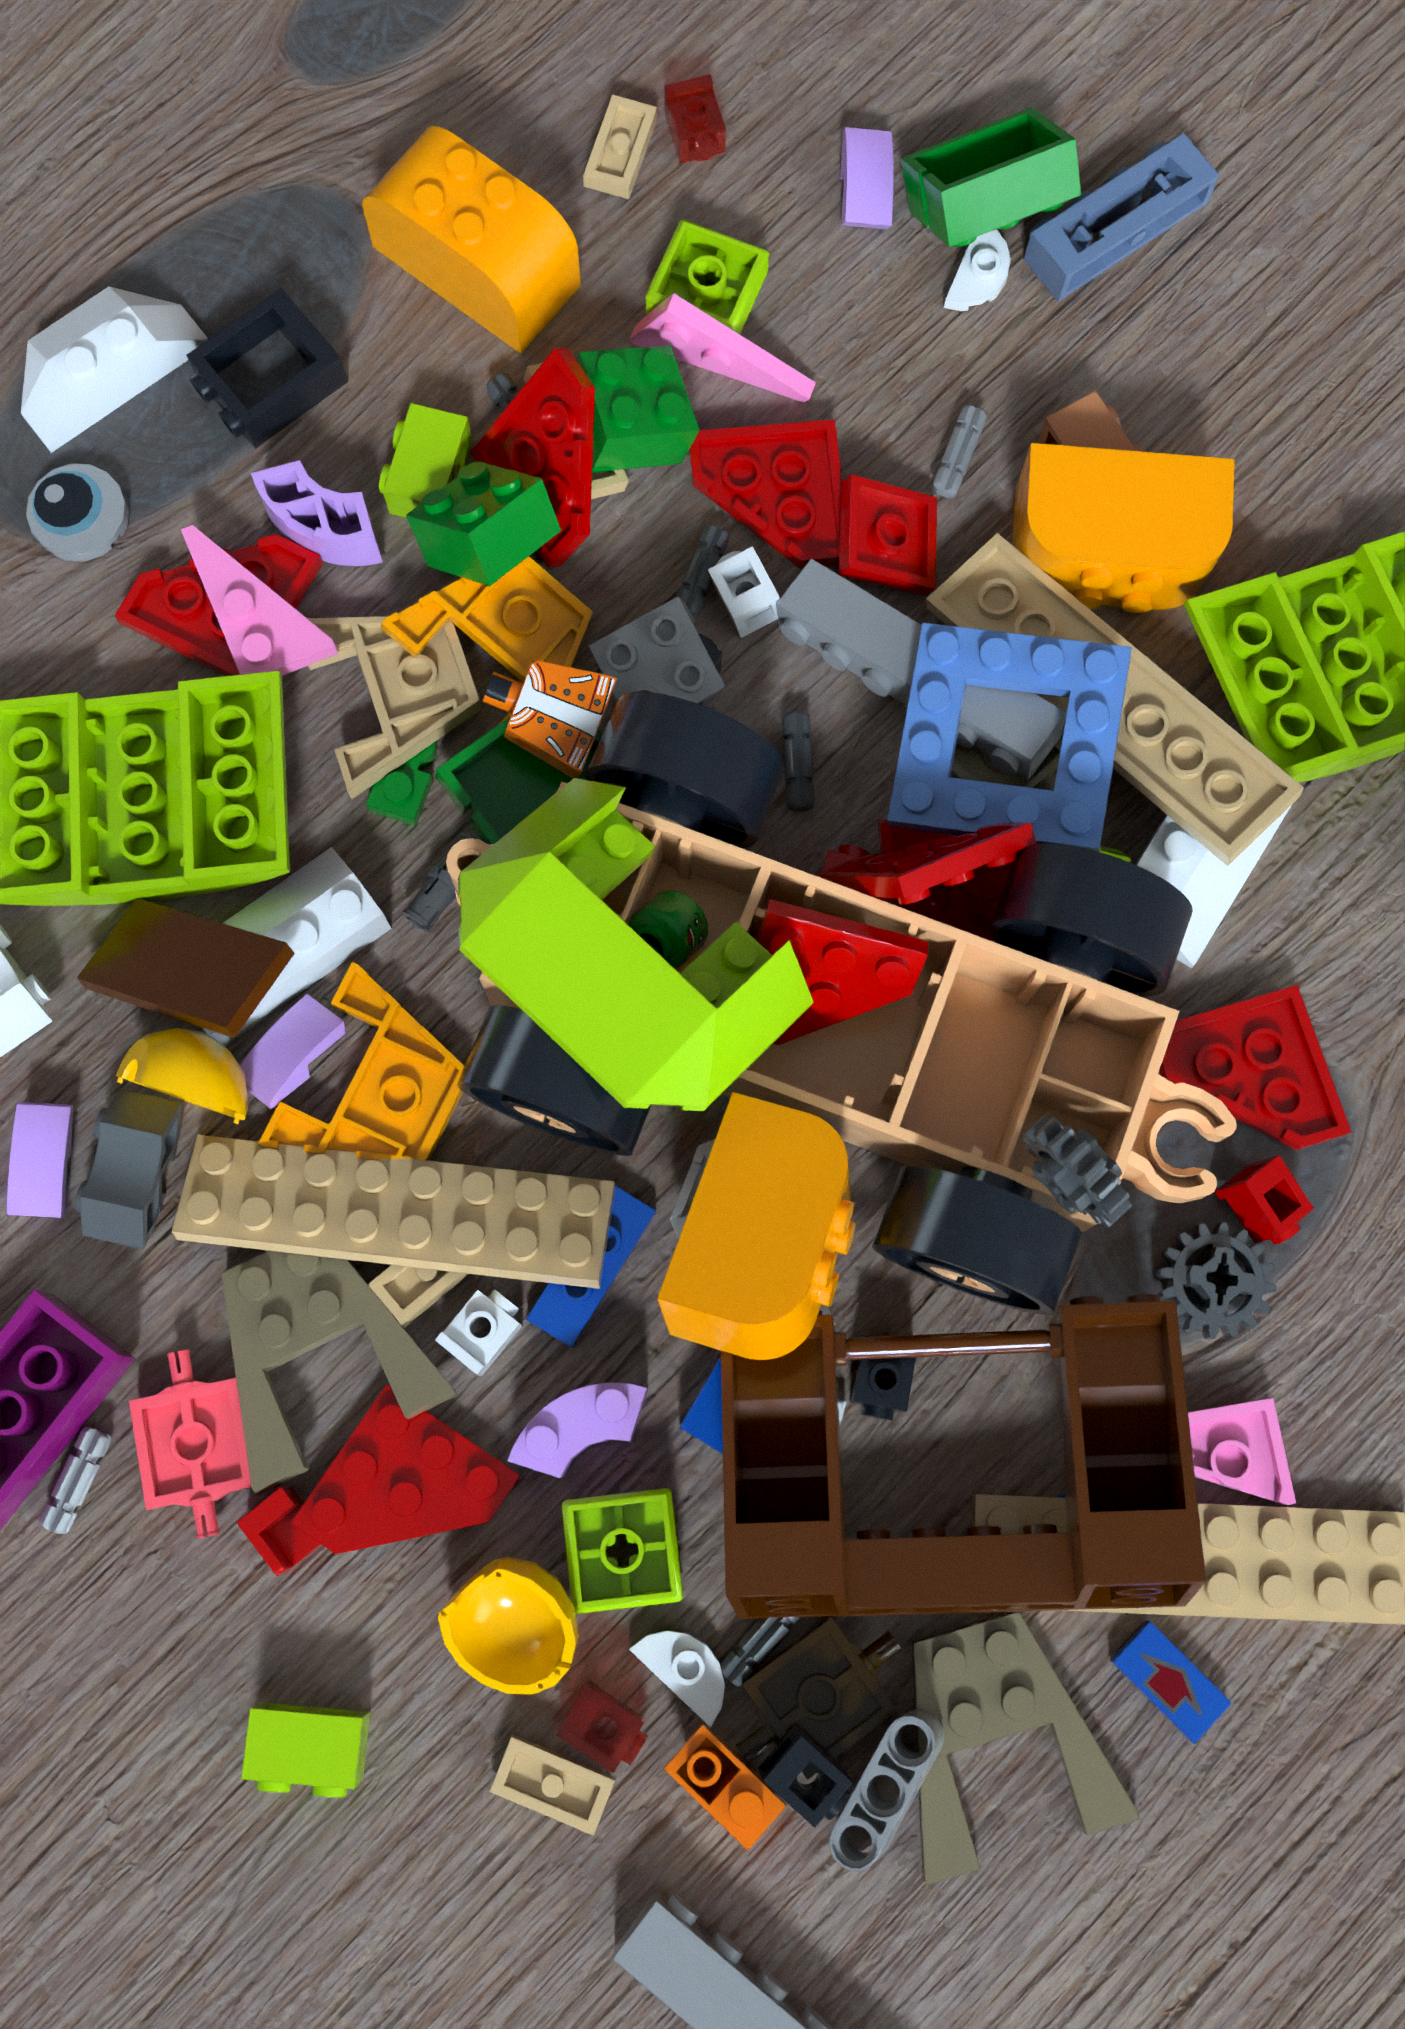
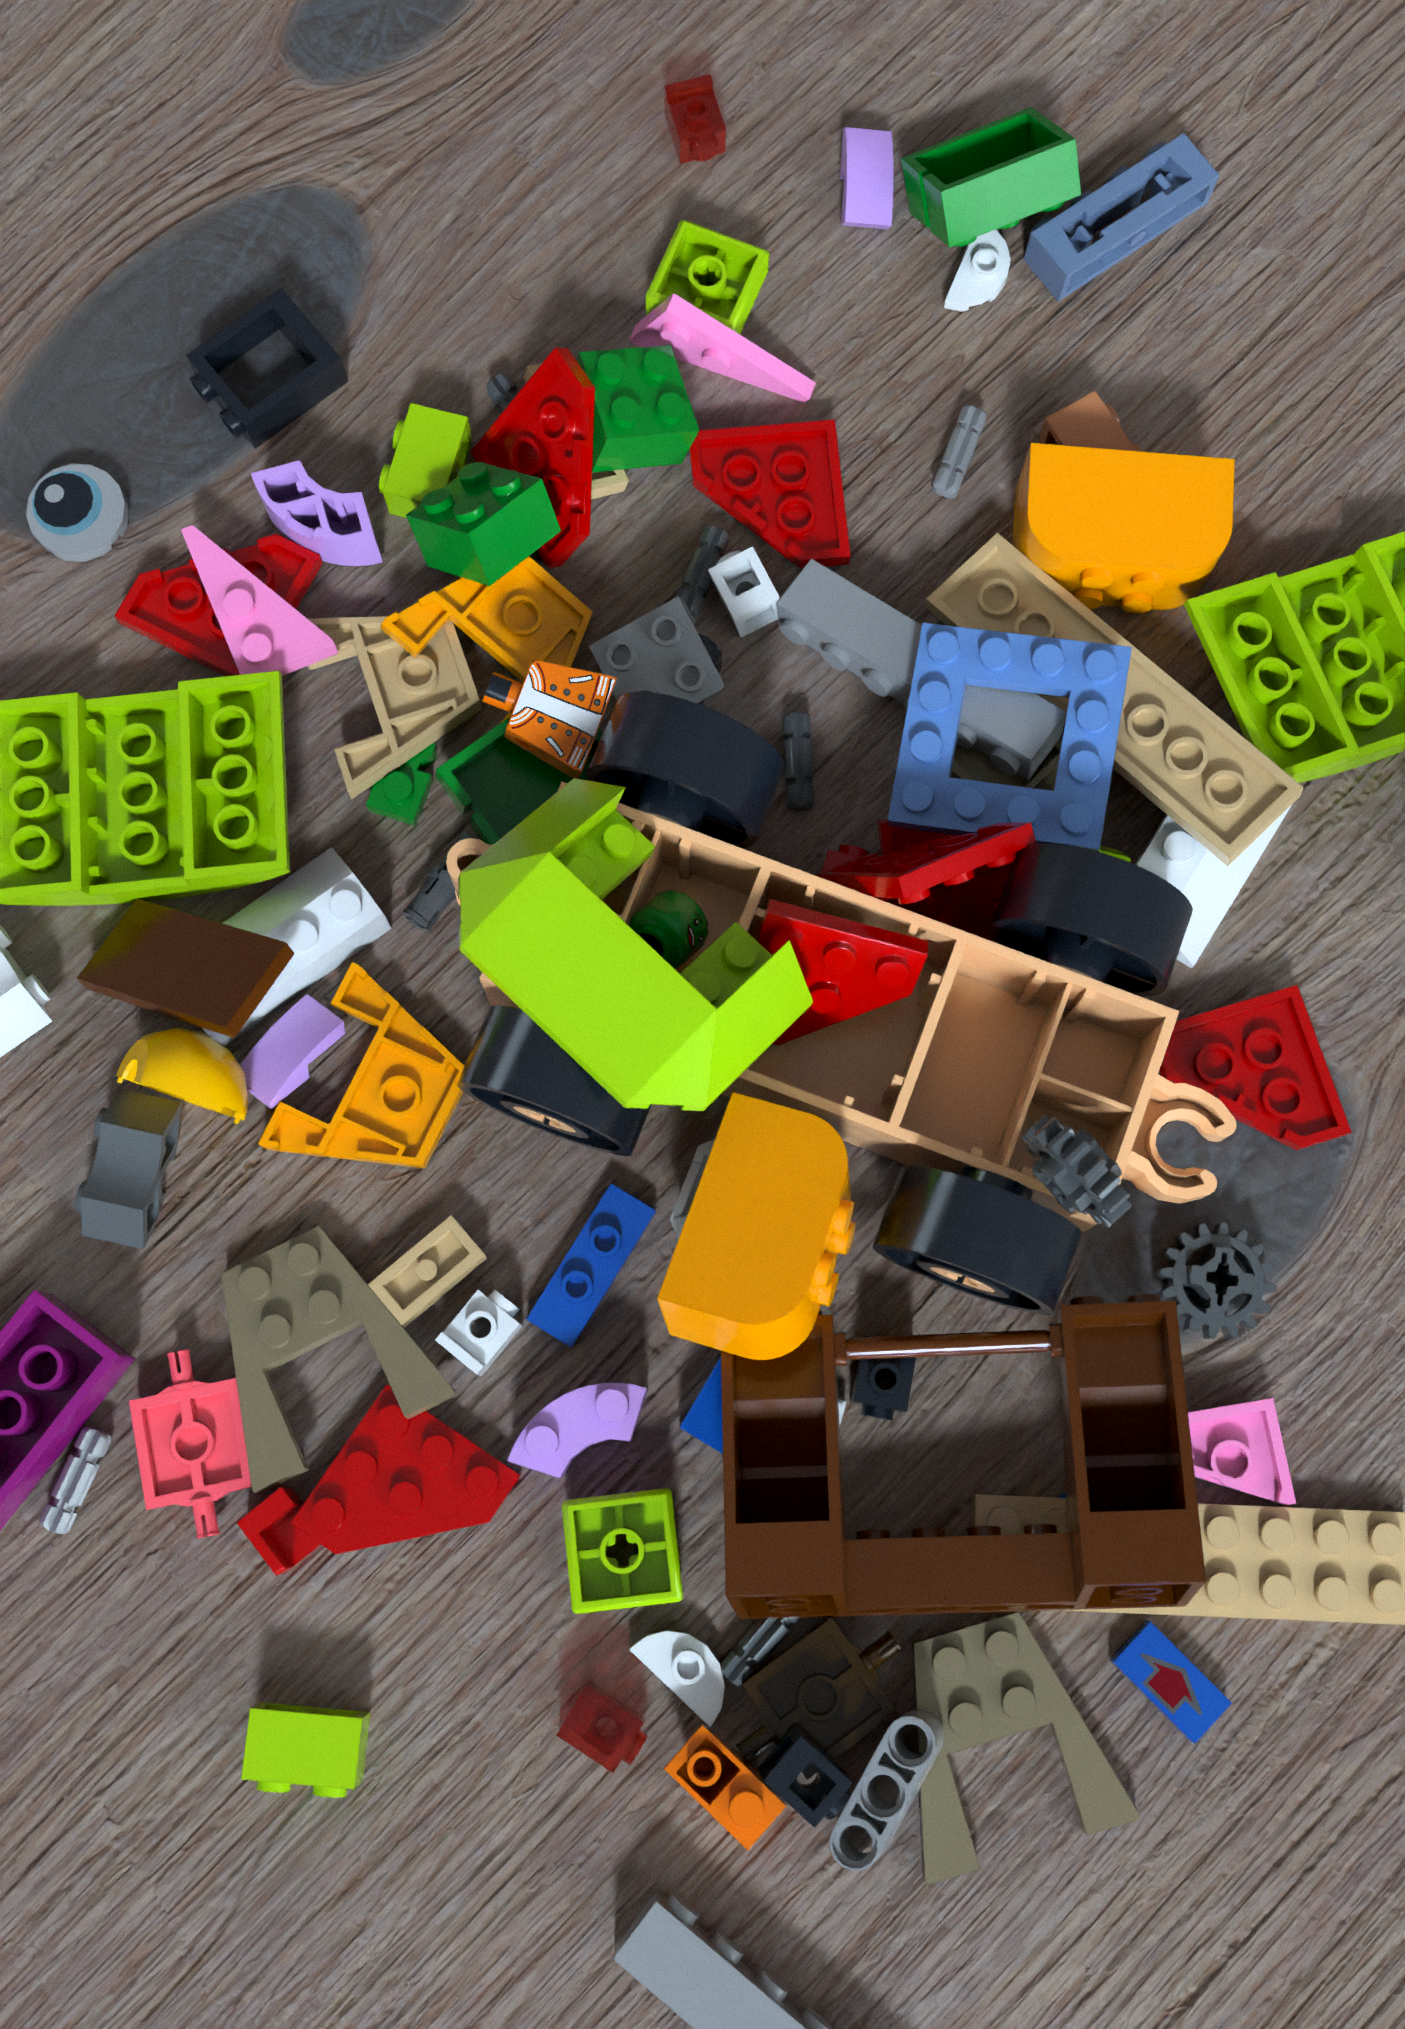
(39, 1159): lavender slope -> none
(101, 360): white wedge -> none
(397, 1211): tan plate -> none
(475, 236): light orange brick -> none
(511, 1627): yellow cylinder -> none
(553, 1784): tan plate -> none
(620, 146): tan plate -> none
(888, 535): red plate -> none
(1266, 1200): red brick -> none

